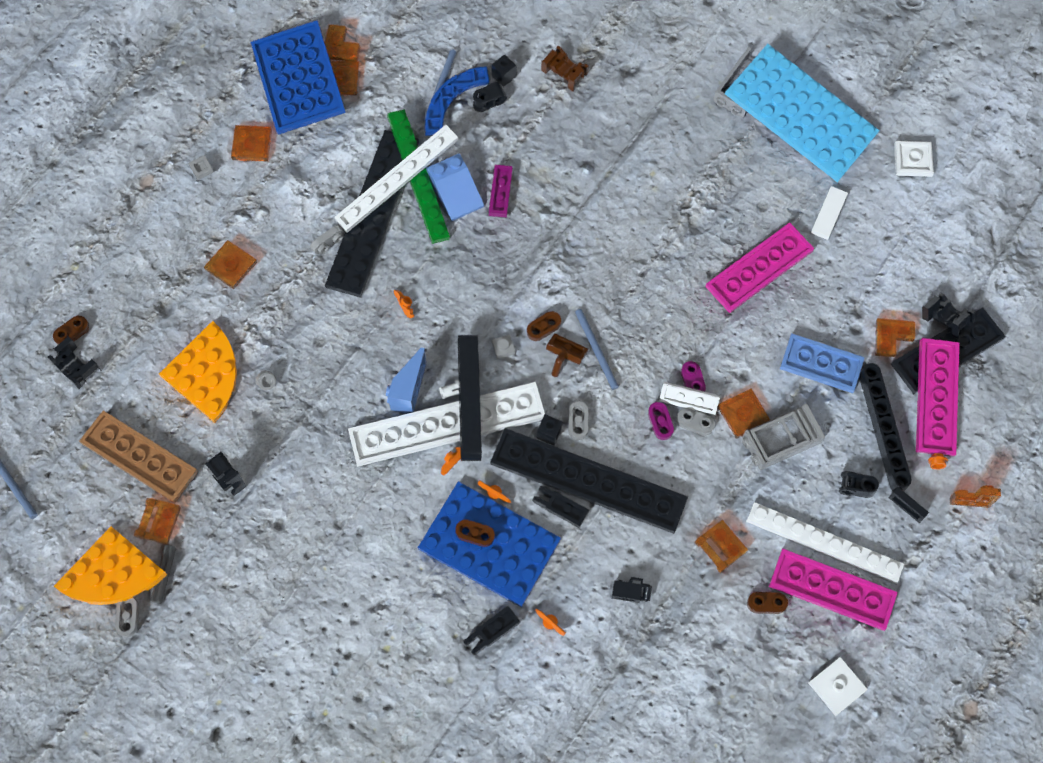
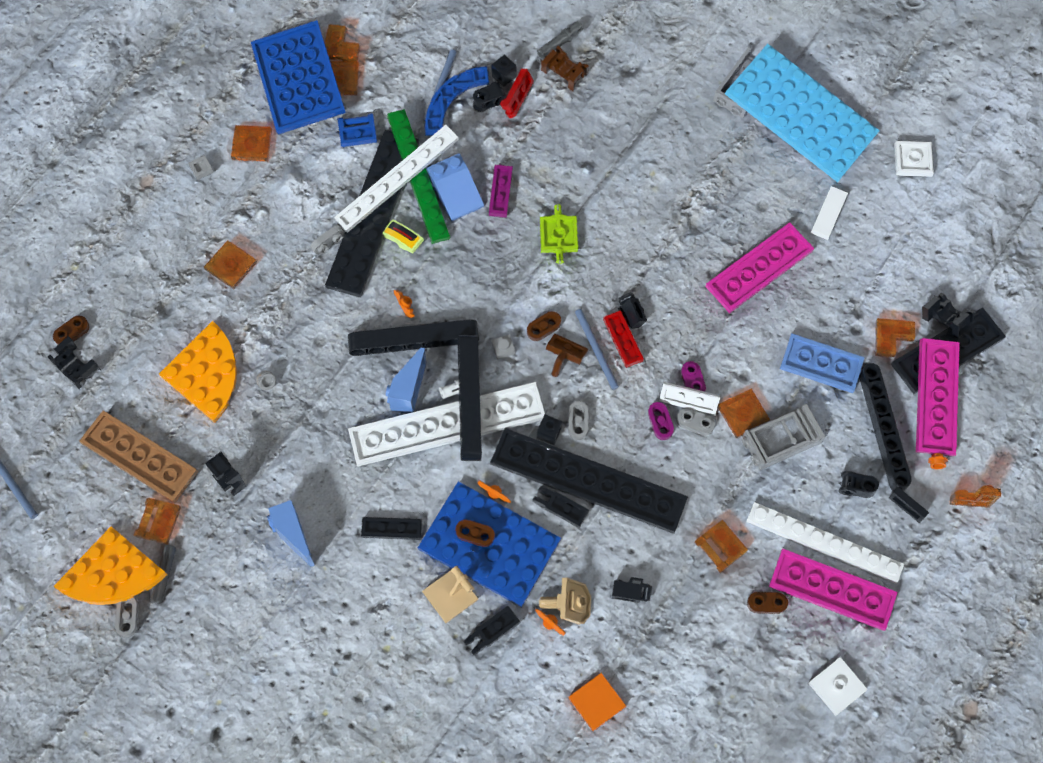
(286, 523): none -> medium blue slope
(357, 134): none -> blue plate
(391, 528): none -> black tile
(403, 236): none -> slope
(410, 337): none -> black beam
(451, 459): orange piece -> none
(451, 594): none -> tan plate
(517, 93): none -> red plate
(558, 234): none -> lime plate
(565, 36): none -> dark grey pin
(572, 603): none -> tan piece
(597, 702): none -> orange tile
(623, 339): none -> red plate
(632, 310): none -> black piece

